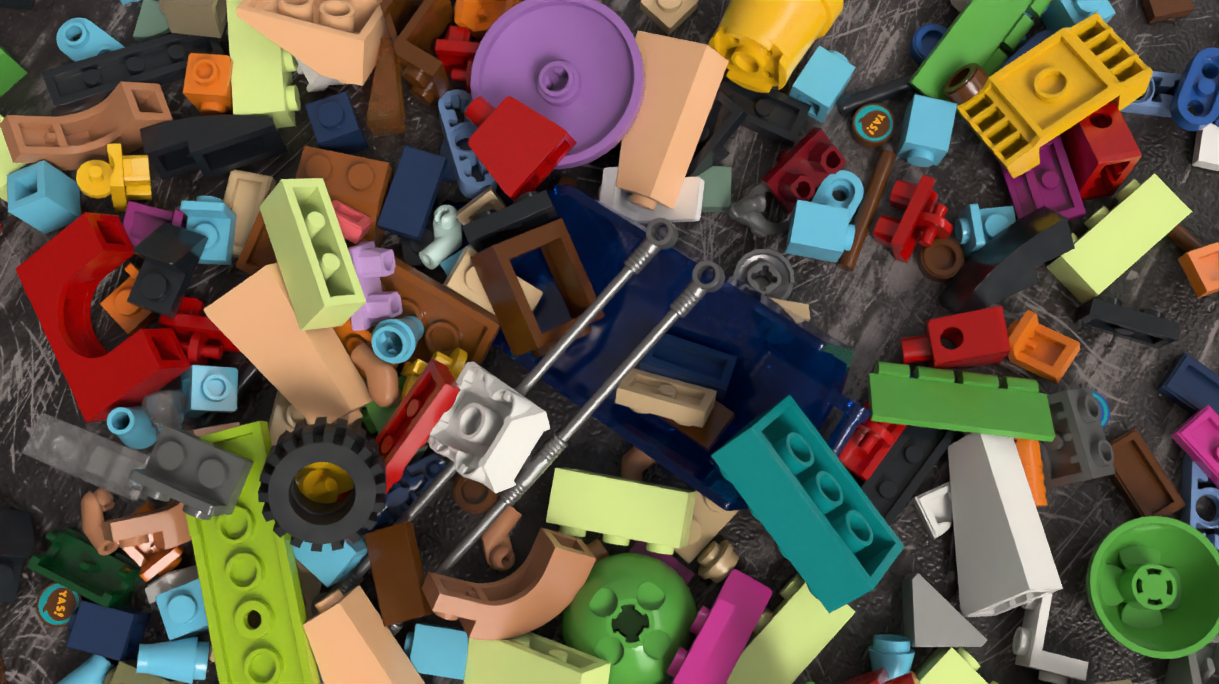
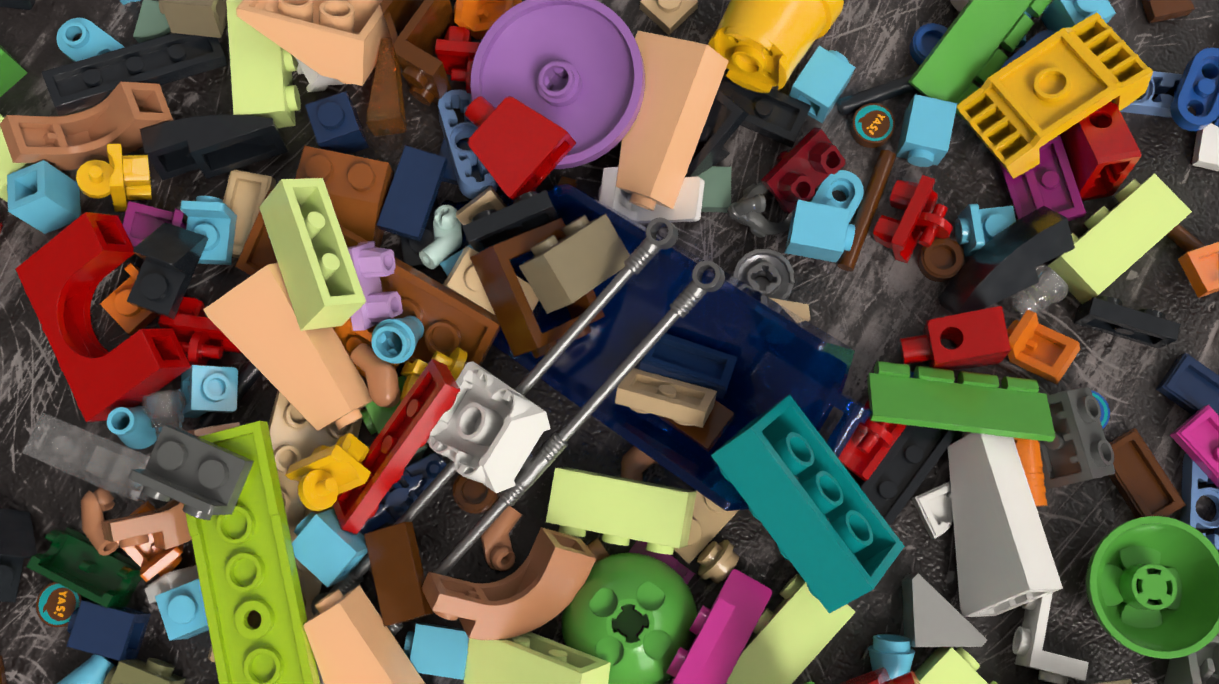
(175, 659): medium azure cone -> none
(209, 83): orange bracket -> none
(323, 521): black tyre -> none
(352, 222): coral tile -> none
(576, 263): none -> dark tan brick
(965, 83): reddish brown tile -> none
(1039, 296): none -> clear piece

